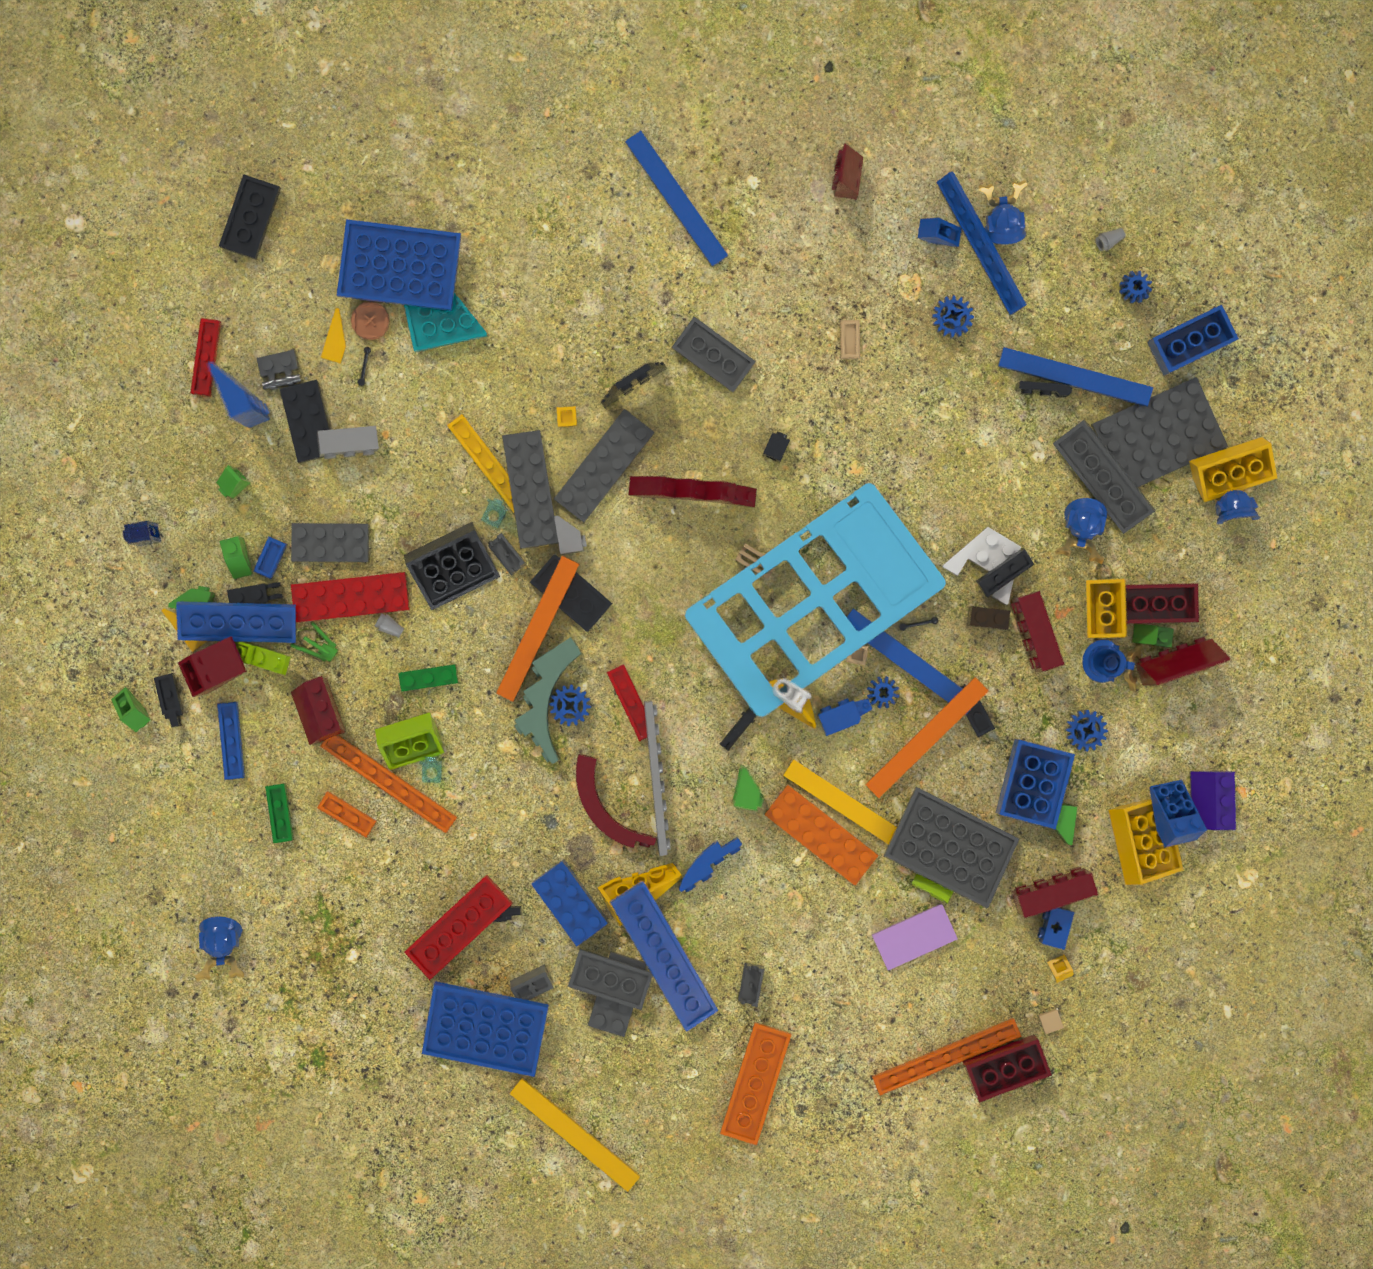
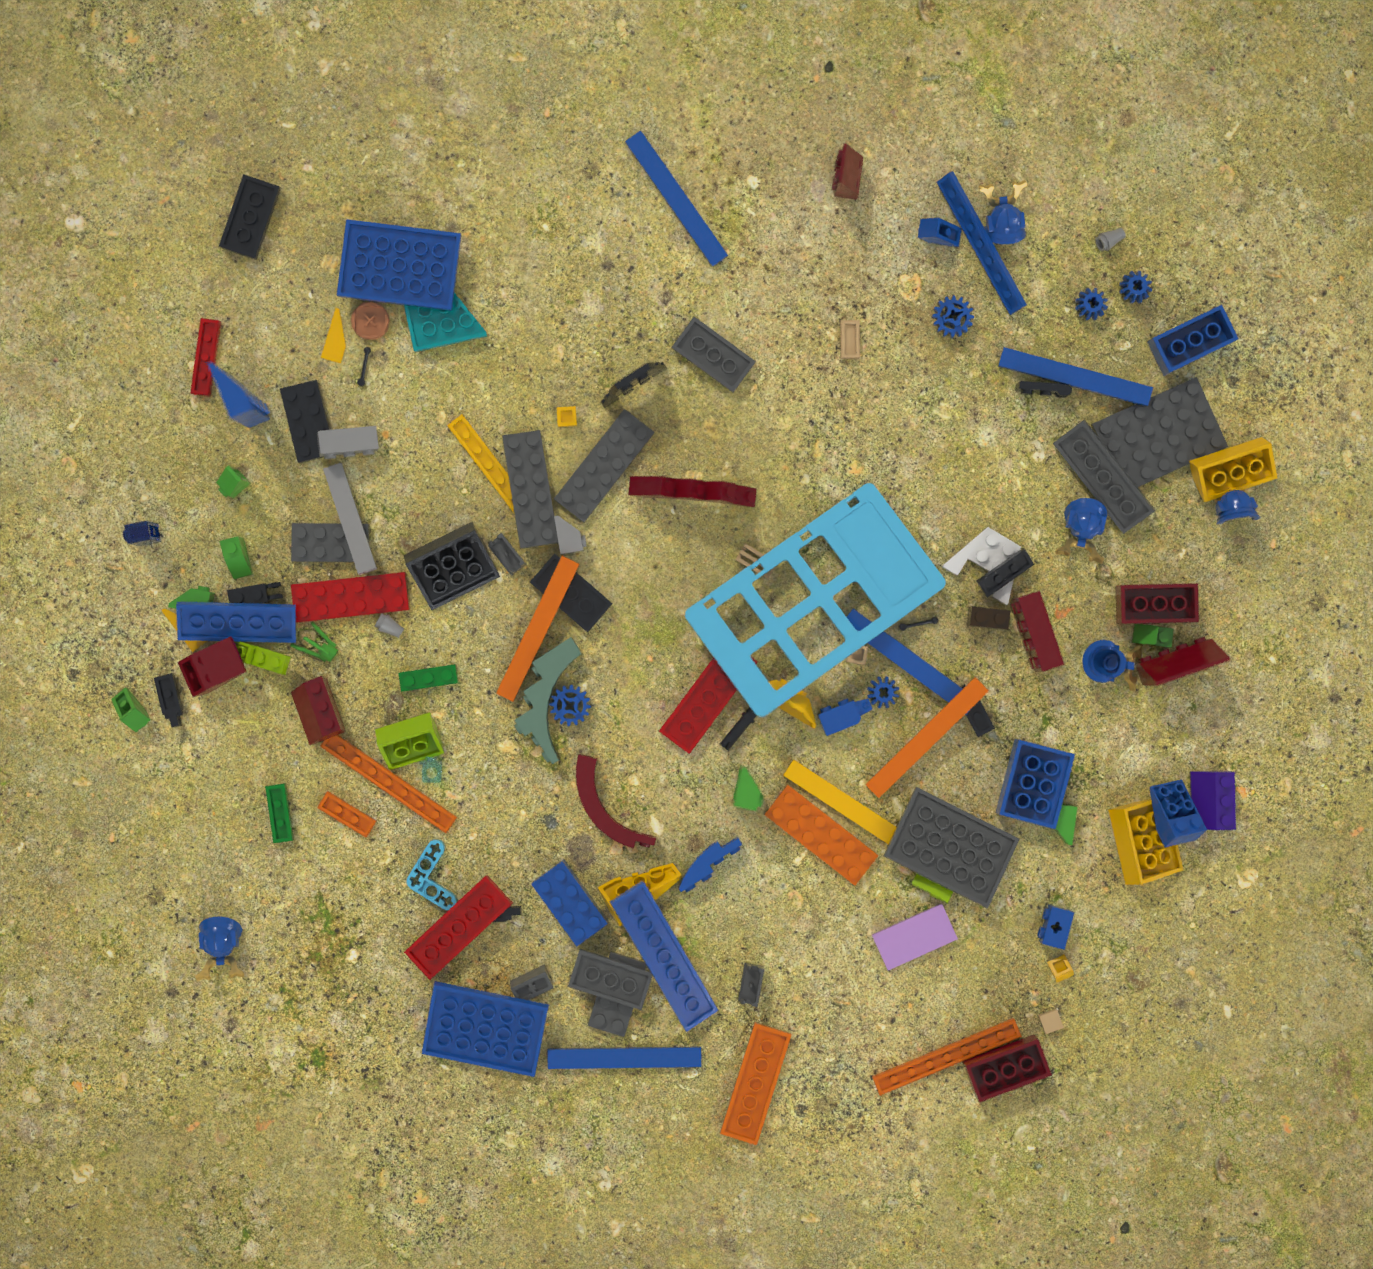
(231, 740): blue tile -> none
(270, 557): blue tile -> none
(276, 364): dark grey plate -> none
(350, 519): none -> light grey tile
(425, 881): none -> medium azure beam
(498, 506): clear light blue bracket -> none
(574, 1134): yellow tile -> none
(624, 1057): none -> blue tile
(629, 699): red tile -> none
(657, 786): light grey plate -> none
(699, 707): none -> red plate
(776, 446): black brick -> none
(792, 695): white piece -> none
(1054, 892): dark red brick -> none
(1082, 736): blue gear -> none
(1096, 300): none -> blue gear
(1106, 608): yellow slope -> none

